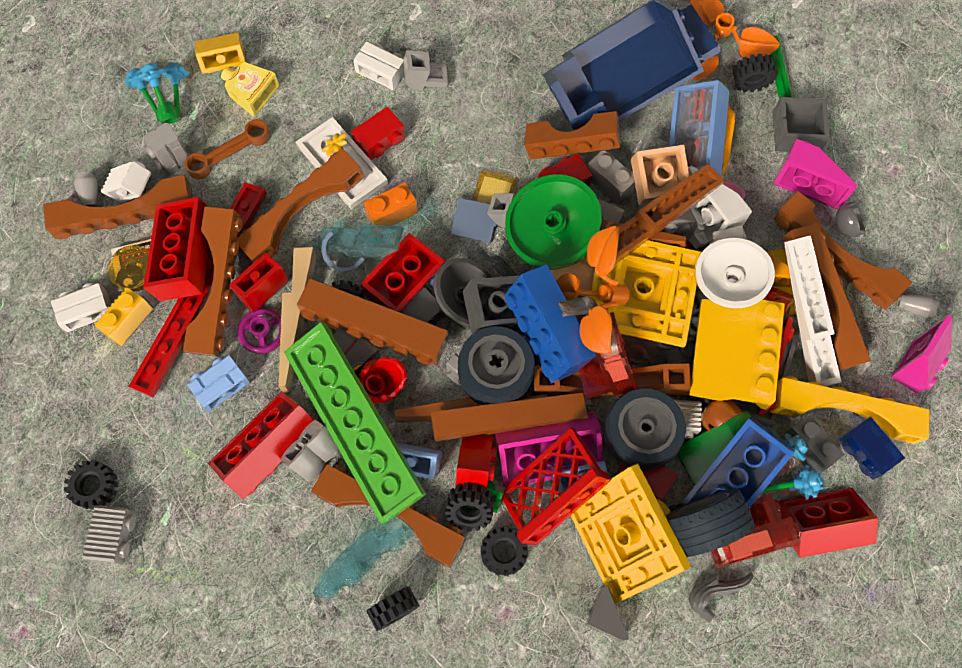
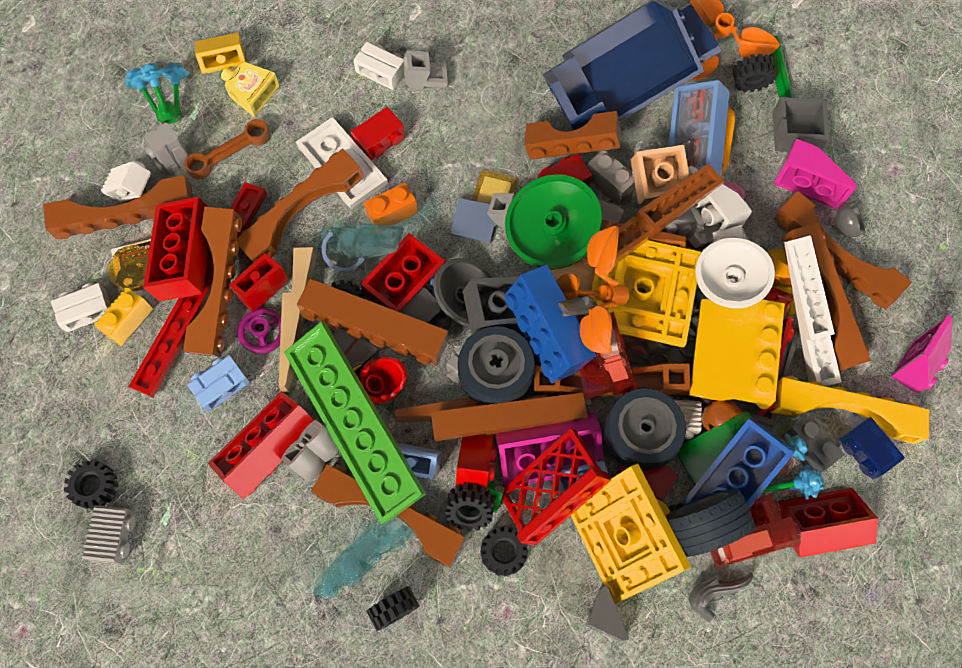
(87, 189): light grey cone -> none
(335, 144): yellow plant -> none
(498, 263): black piece -> none
(920, 305): light grey cone -> none

